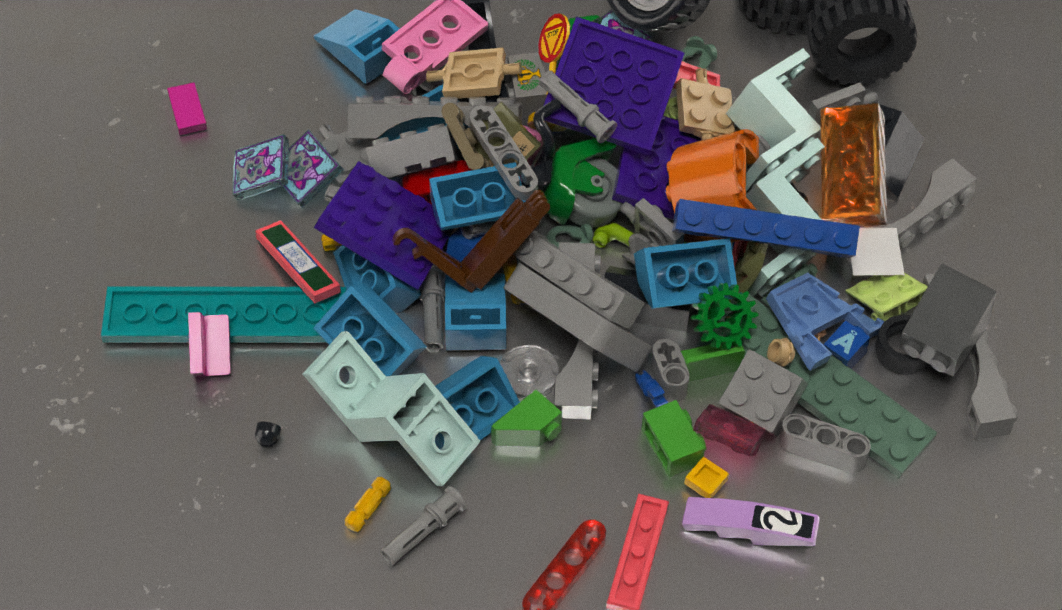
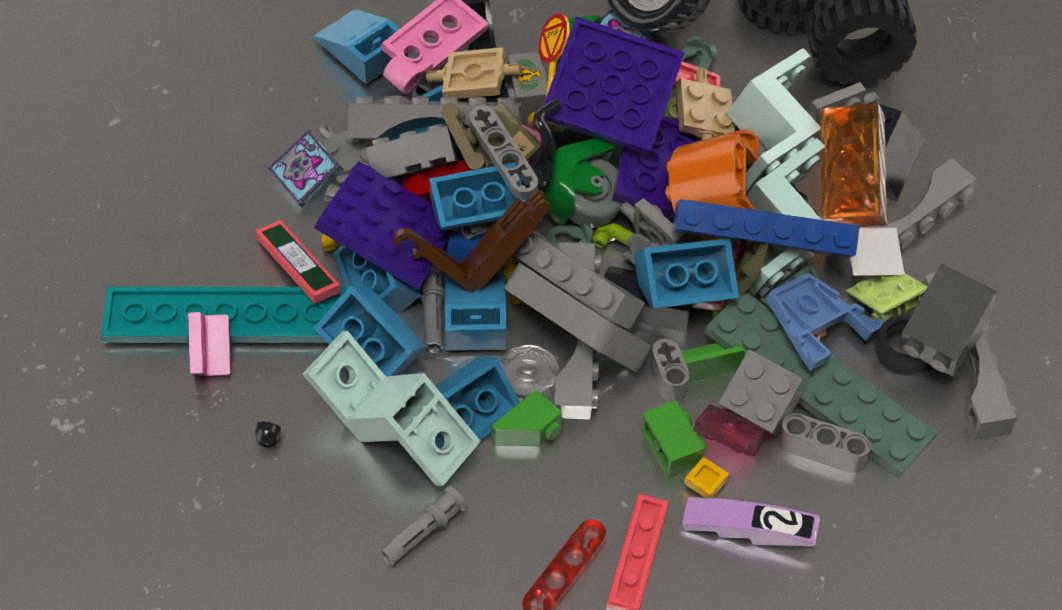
(187, 108): dark pink tile -> none
(261, 167): tile -> none
(367, 504): yellow axle -> none
(587, 114): light grey pin -> none
(651, 388): blue piece -> none
(731, 326): green gear -> none
(781, 352): tan plate -> none
(848, 344): blue brick -> none

